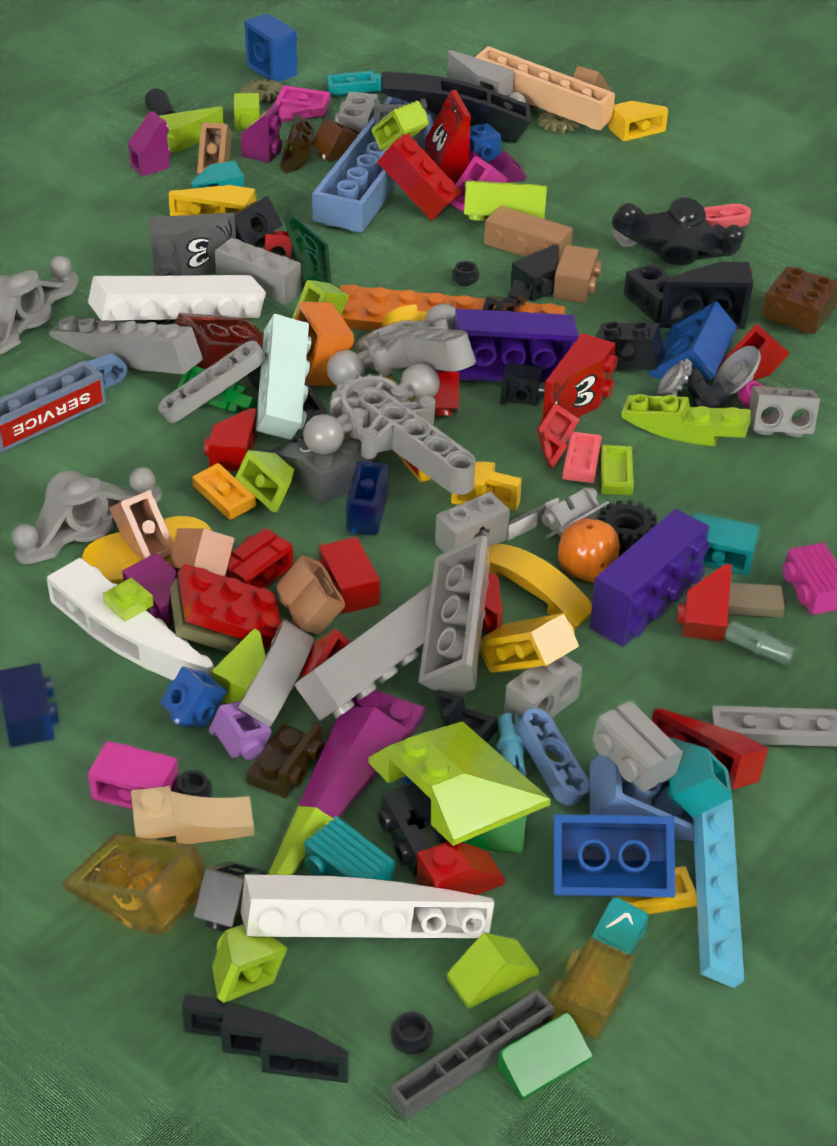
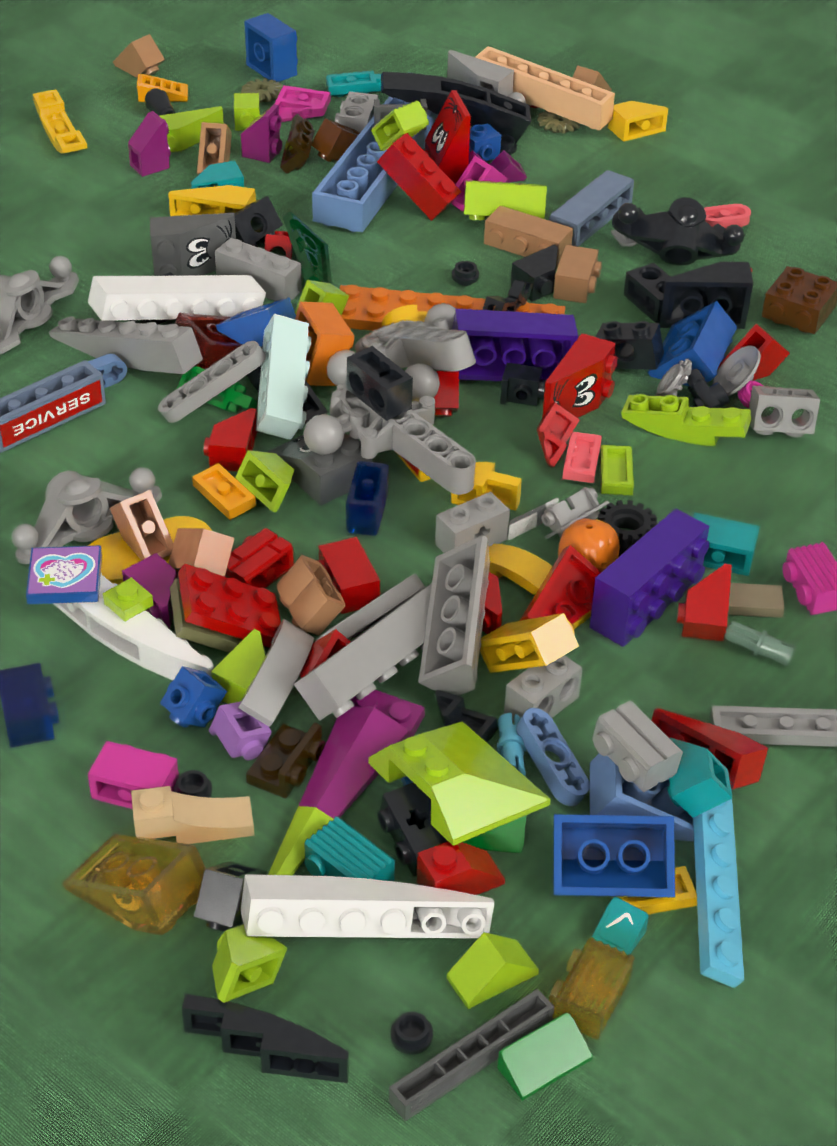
(56, 122): none -> yellow slope
(64, 574): none -> tile
(140, 57): none -> medium nougat slope
(176, 91): none -> light orange slope
(251, 323): none -> blue slope
(378, 608): none -> light grey beam
(379, 383): none -> black brick
(508, 144): none -> black plate
(565, 589): none -> red wing
(594, 205): none -> sand blue brick

